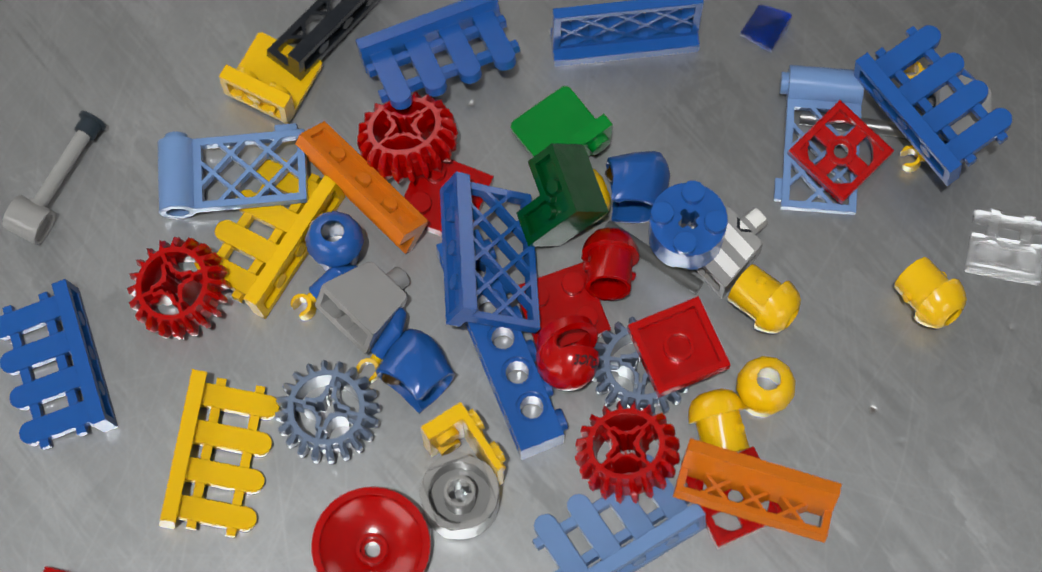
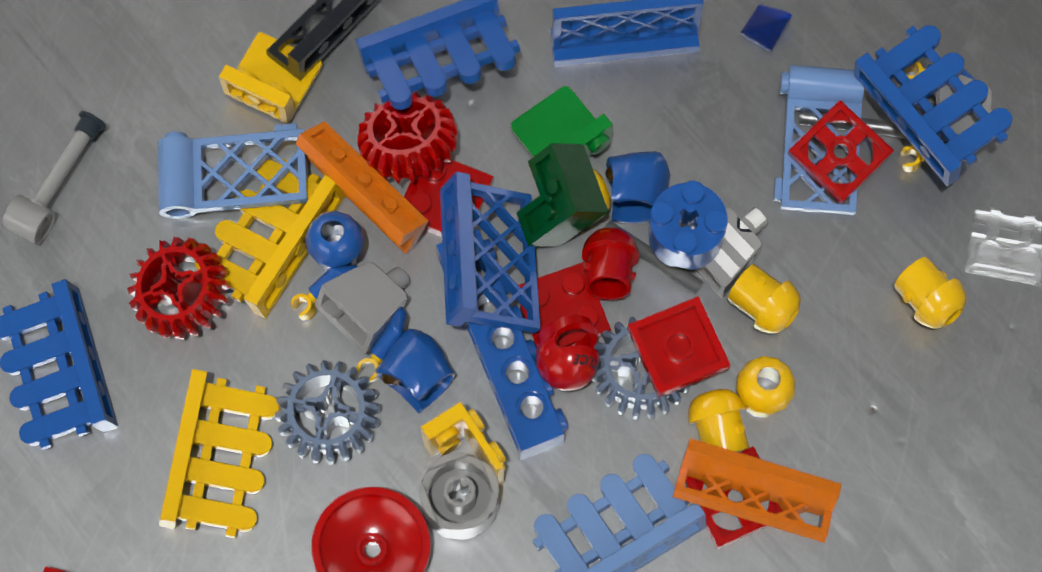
(629, 431): red gear -> none

